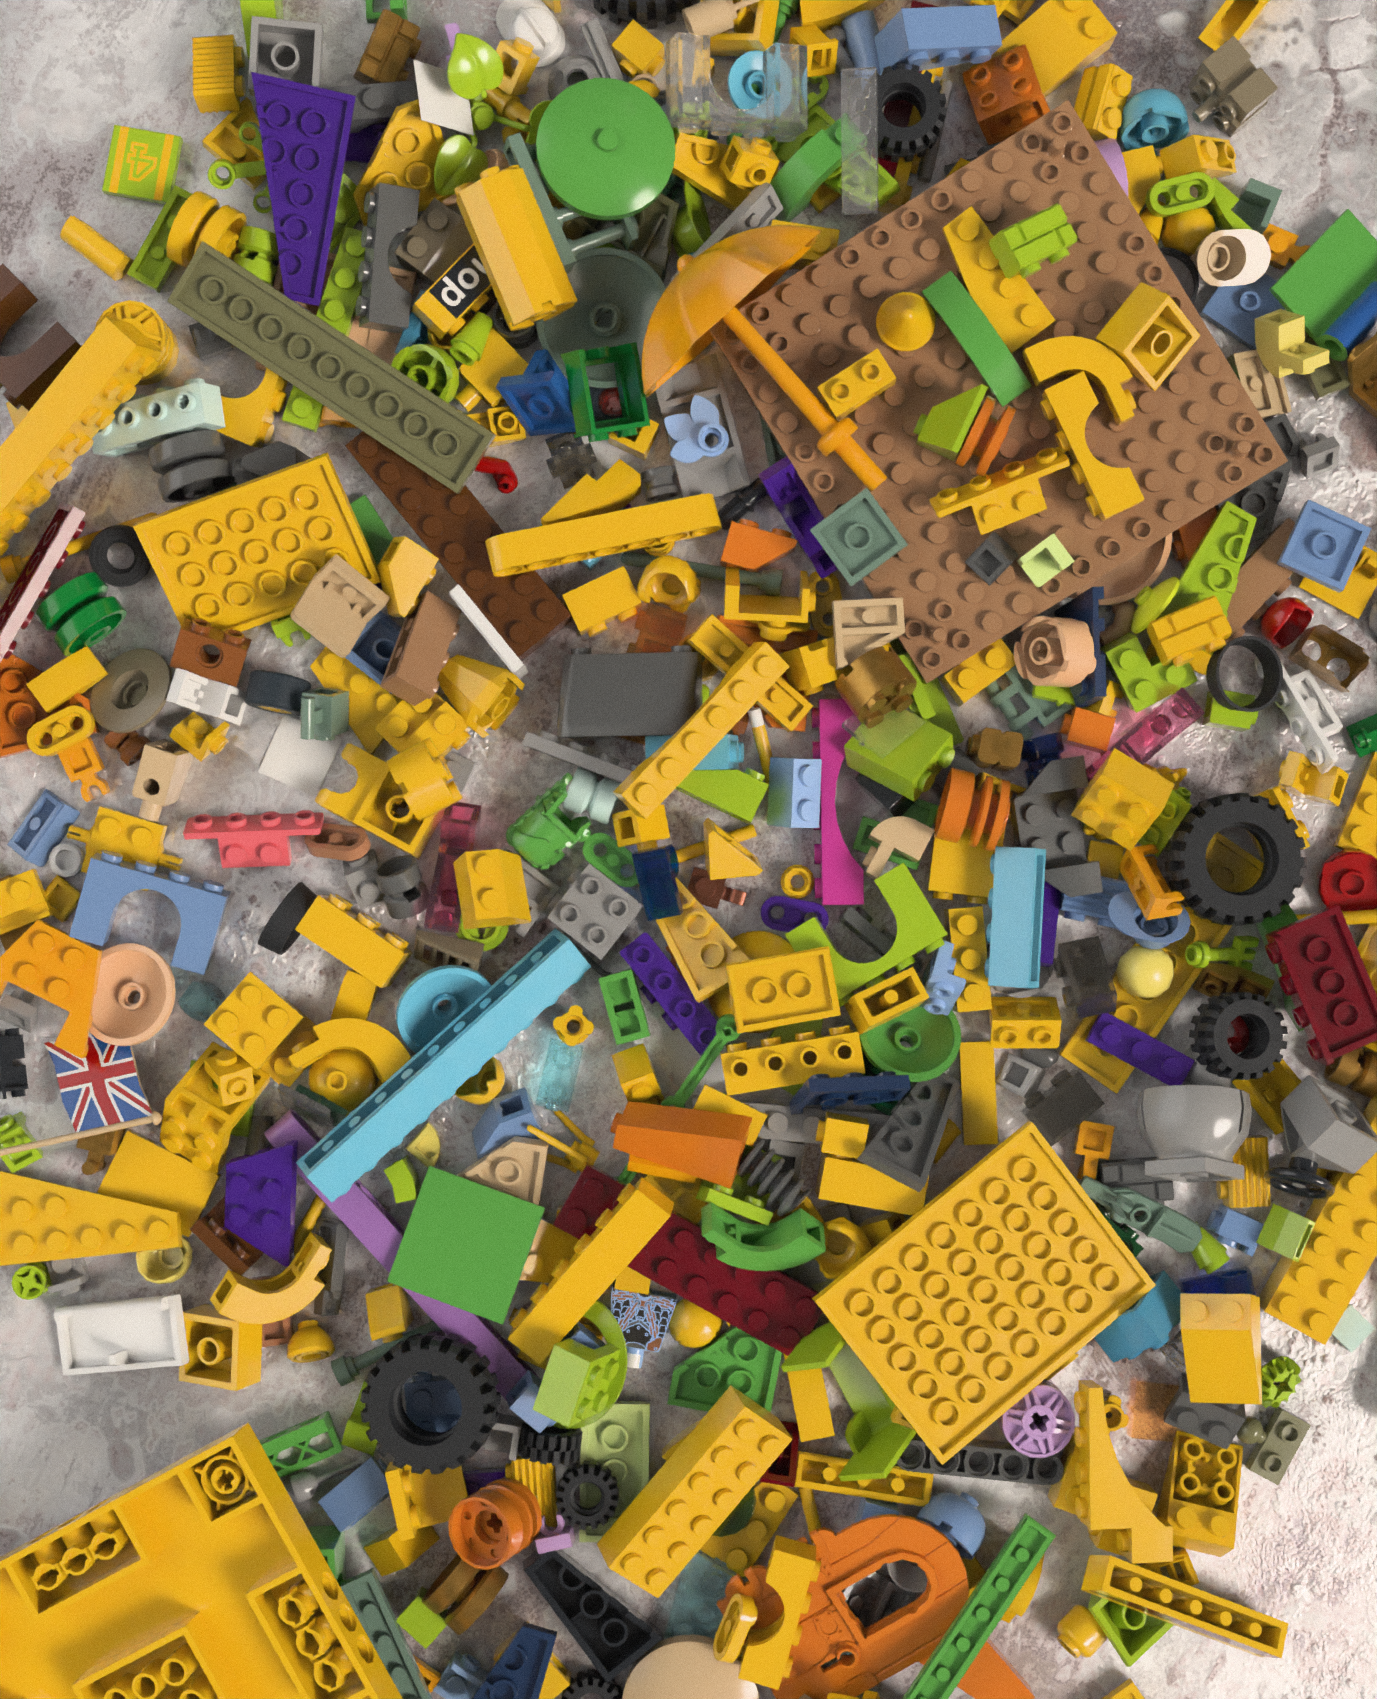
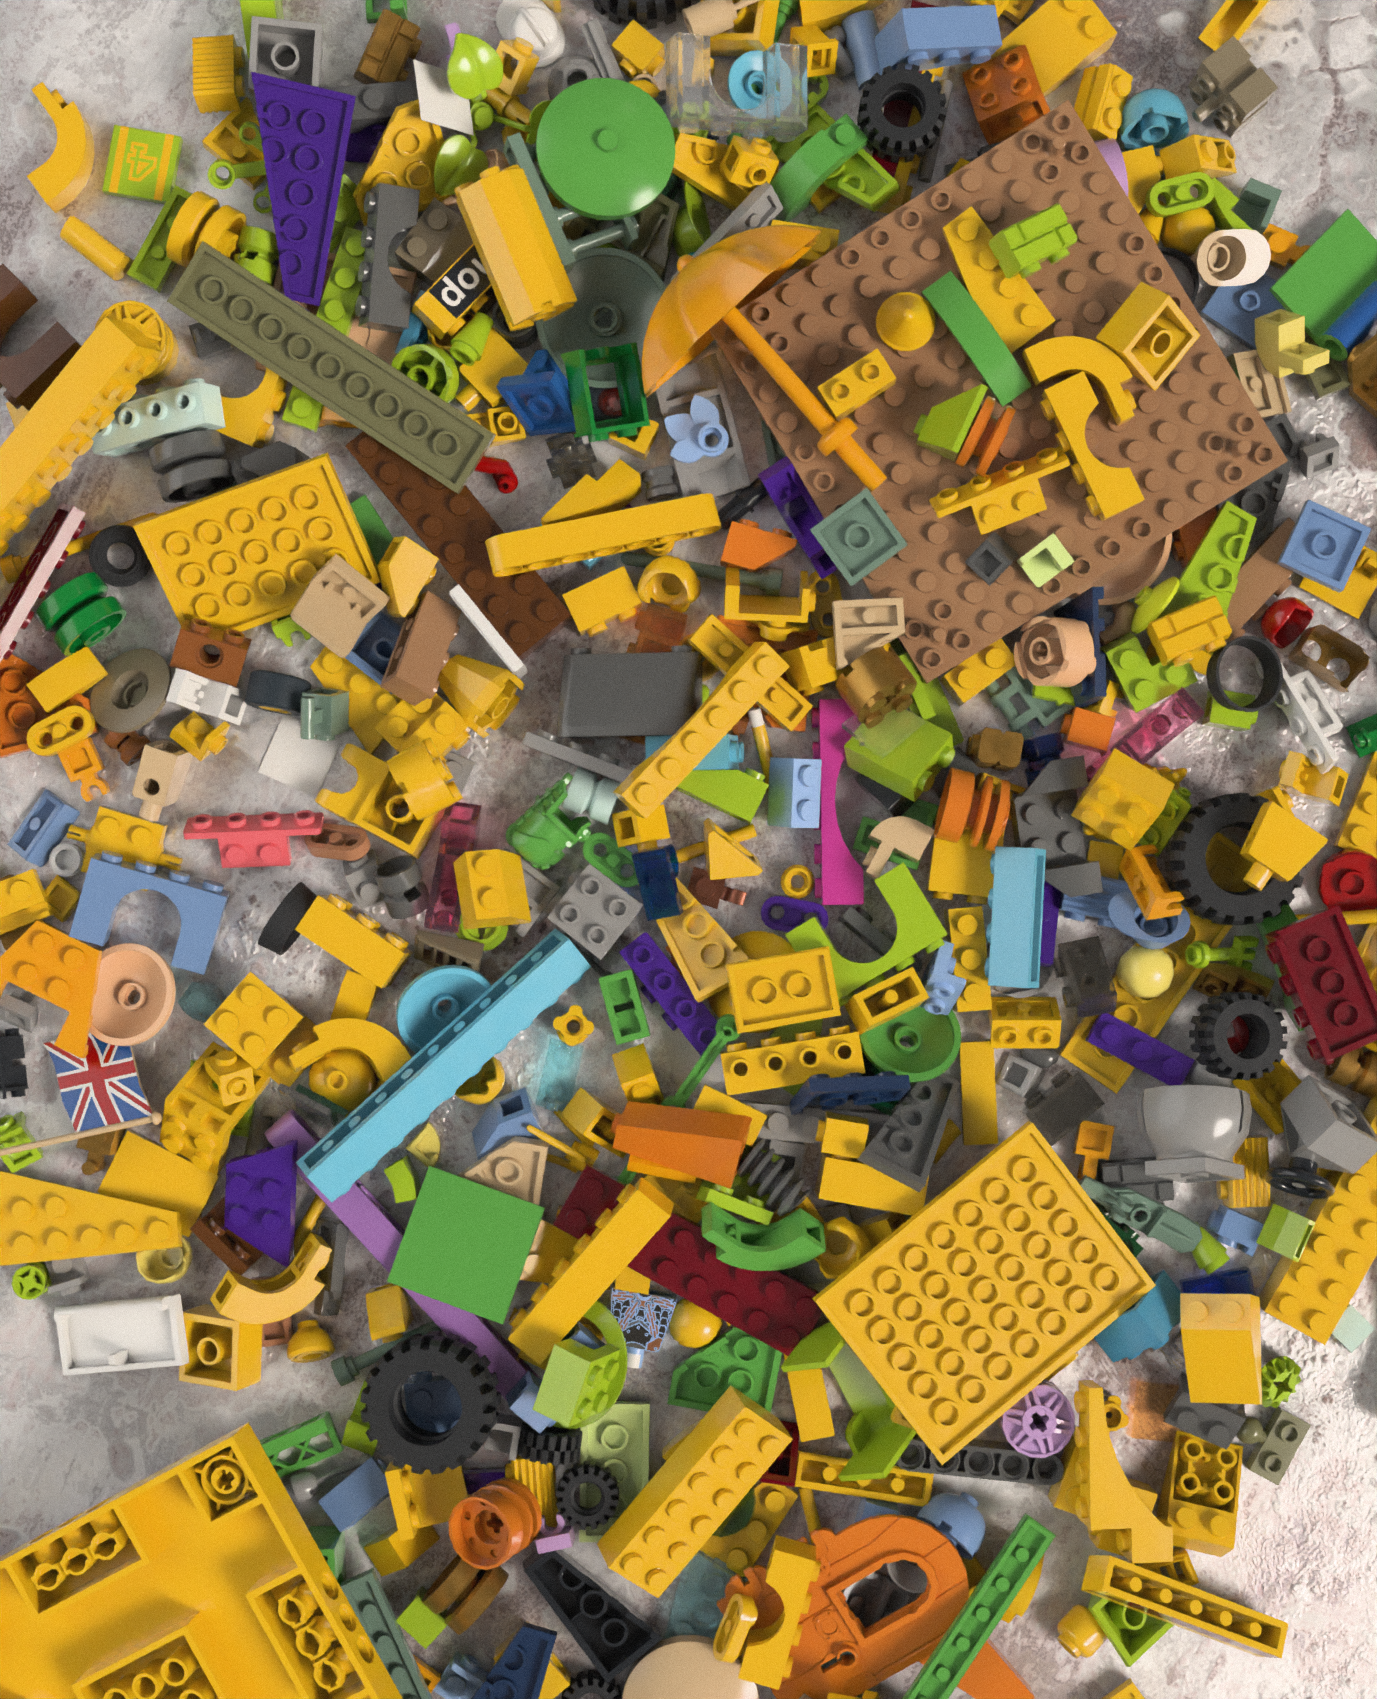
(72, 161): none -> yellow arch
(592, 1119): none -> yellow slope
(859, 140): clear plate -> none
(1278, 846): none -> yellow torso

